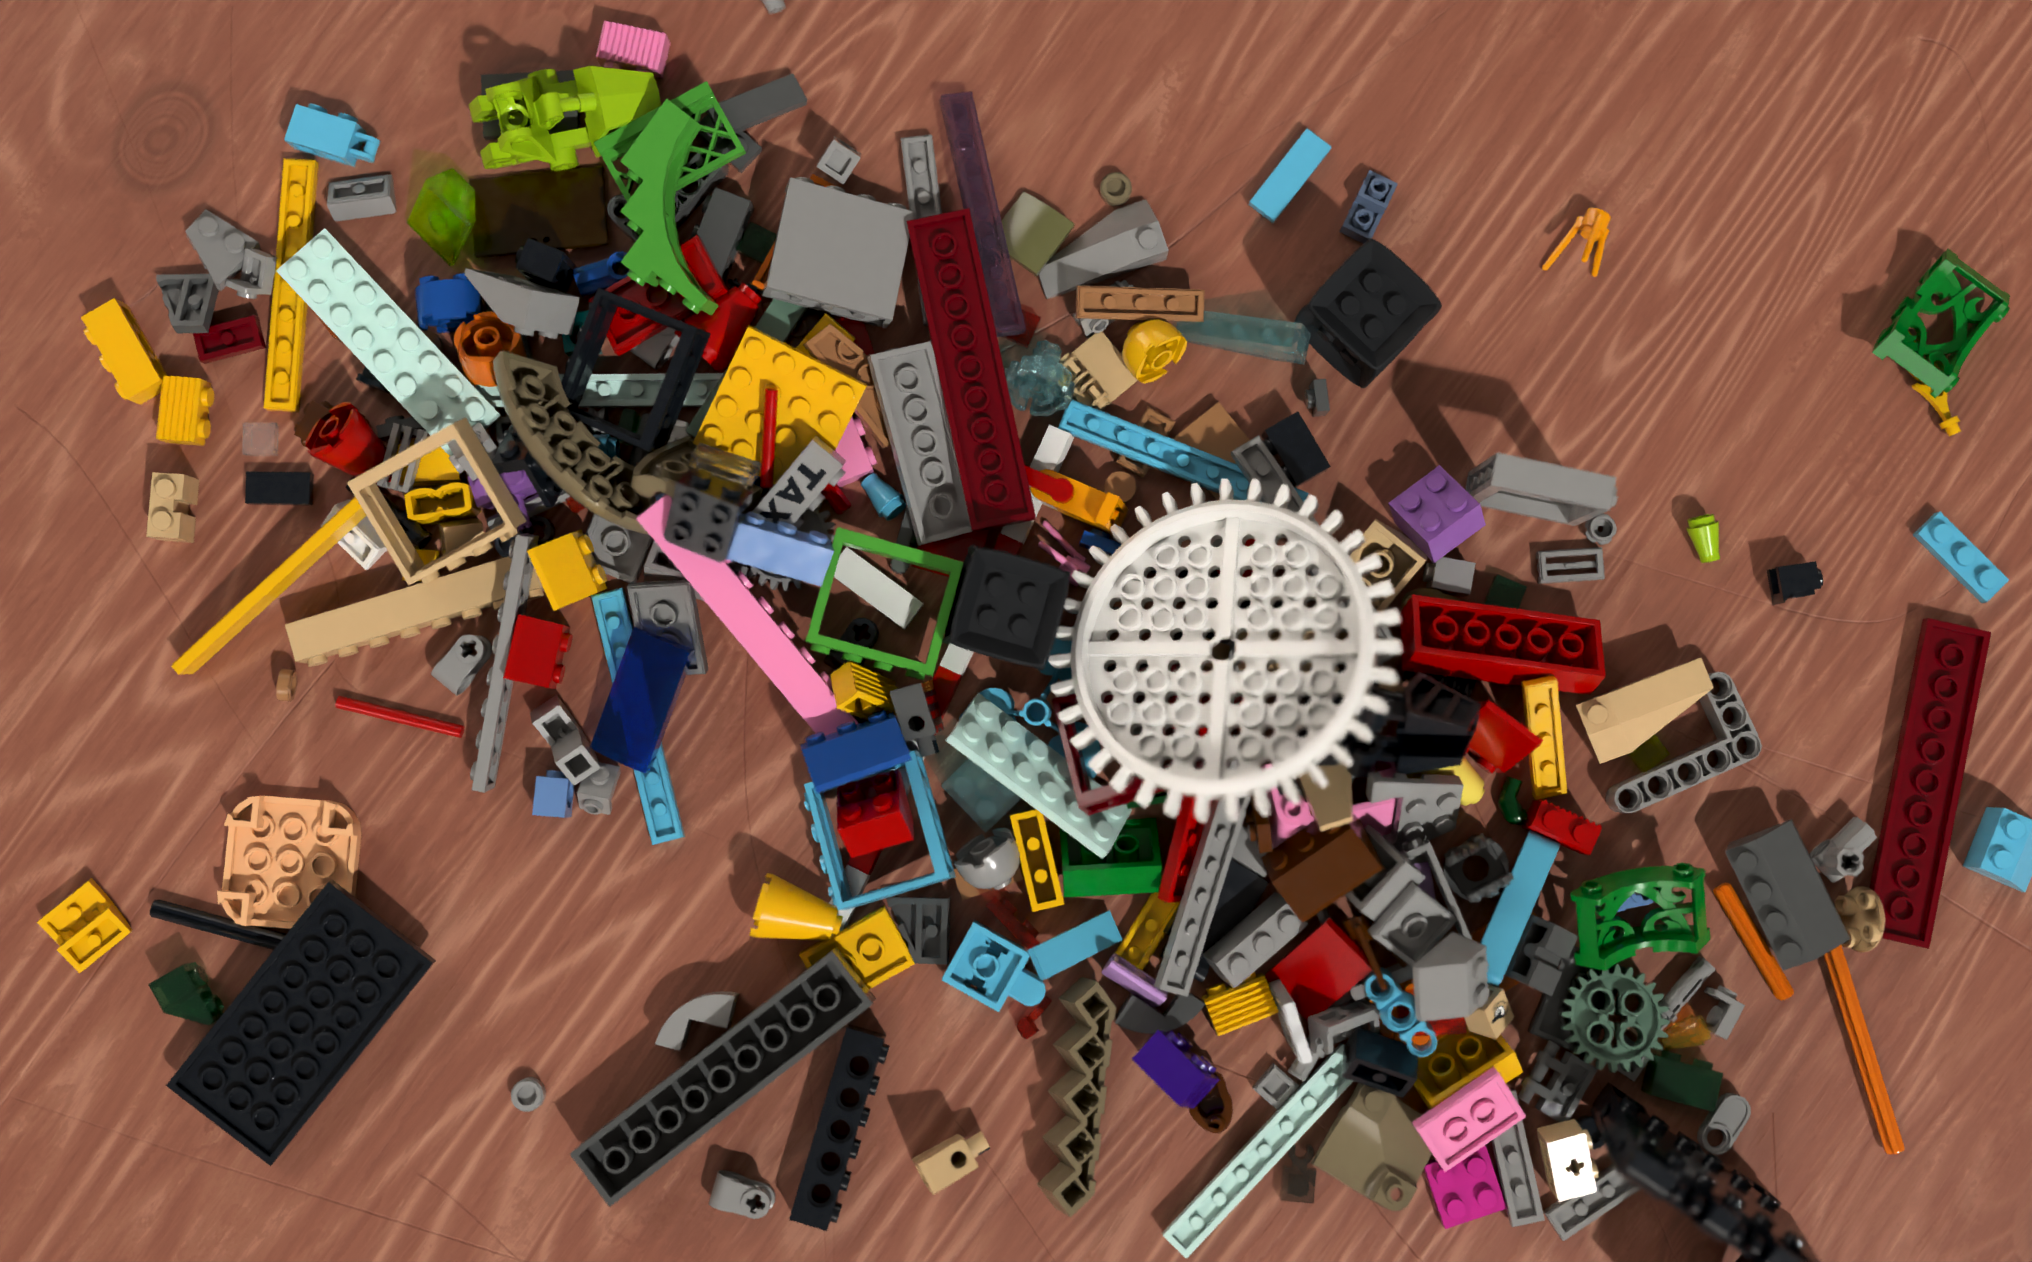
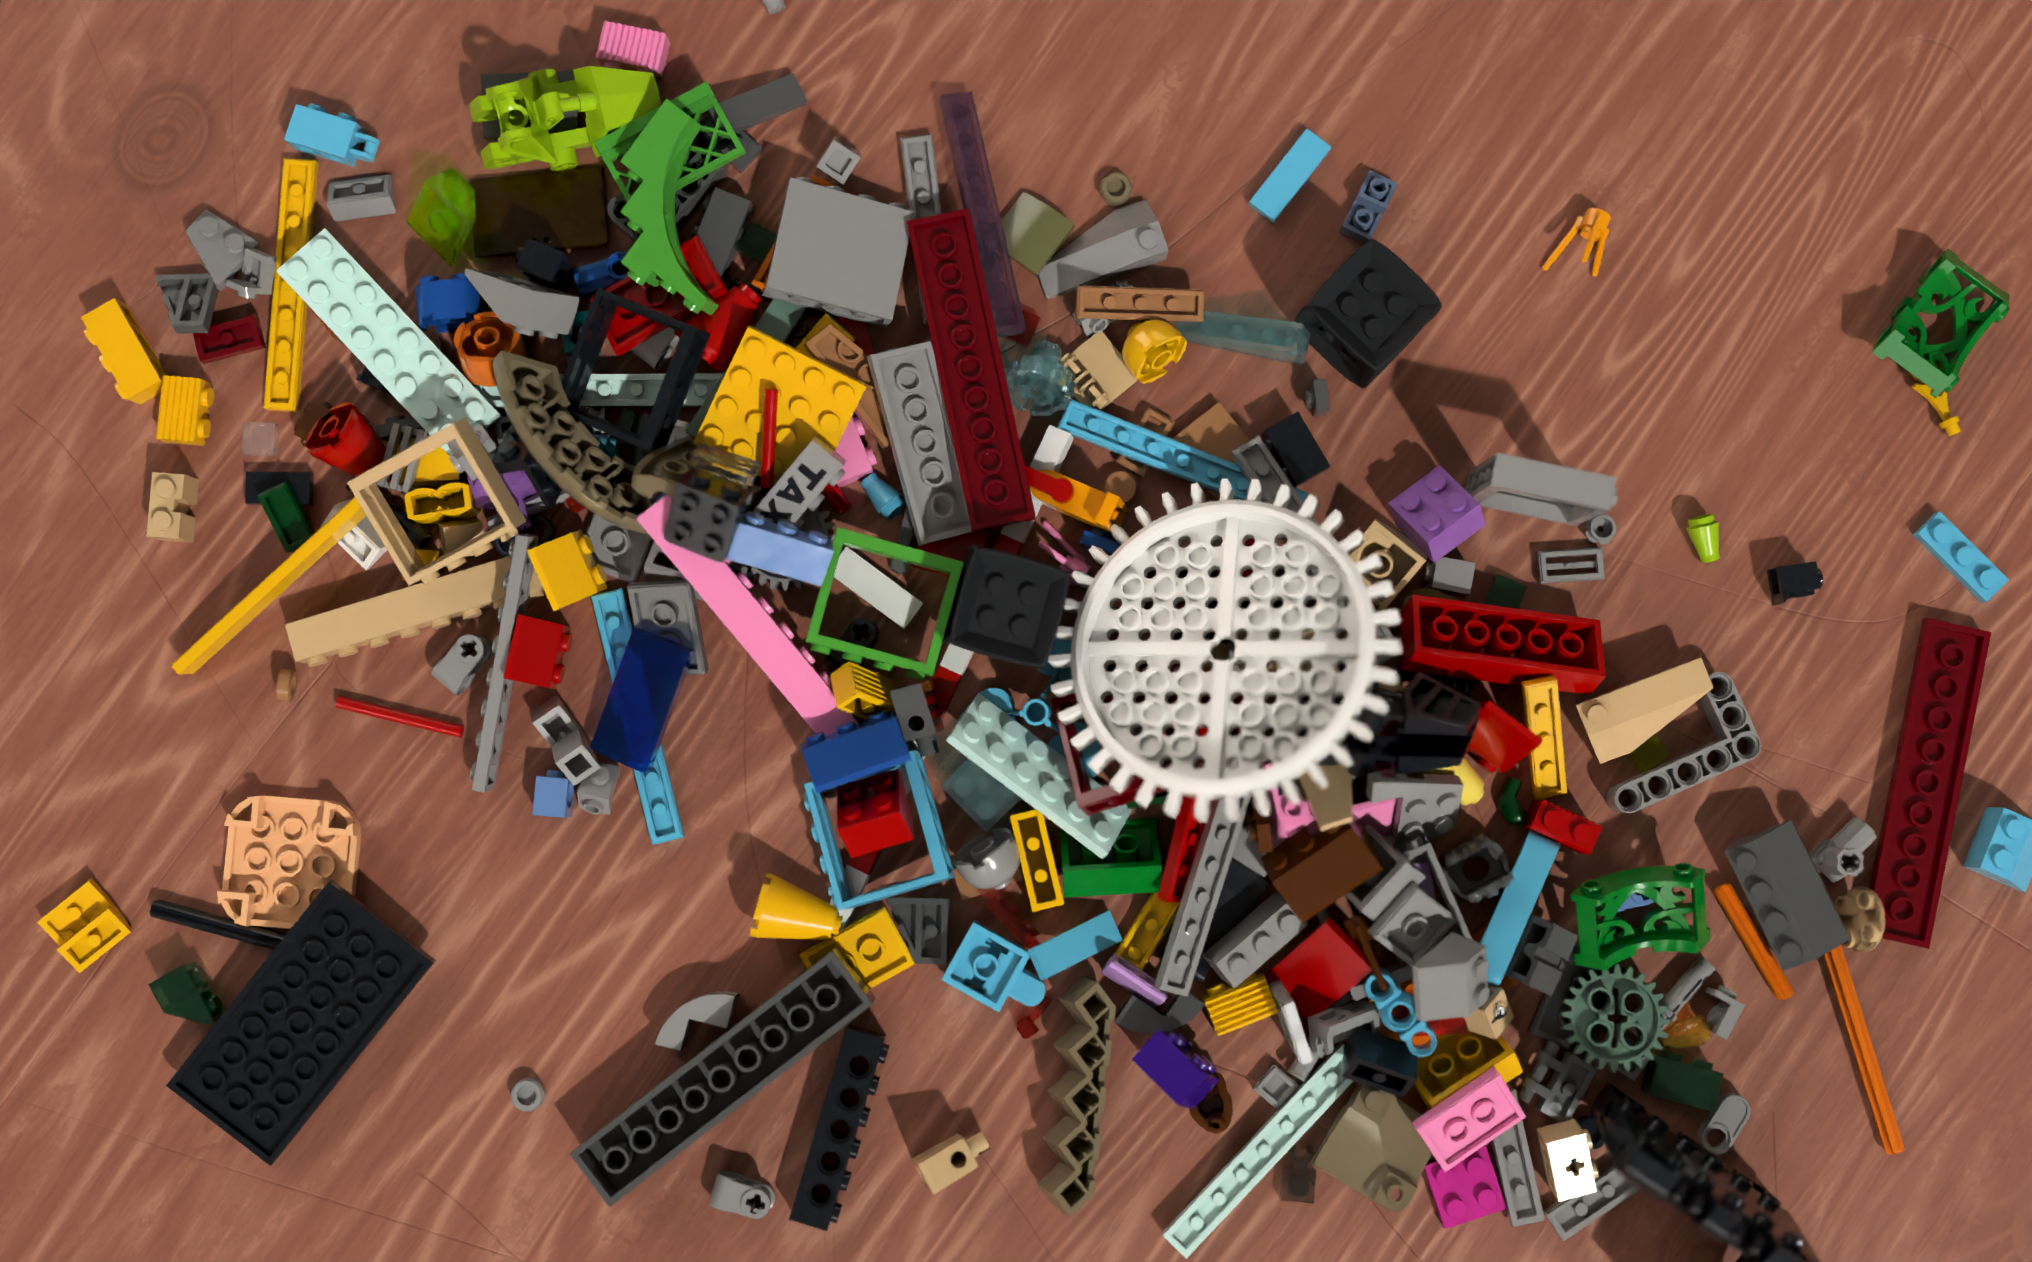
(286, 516): none -> dark green tile

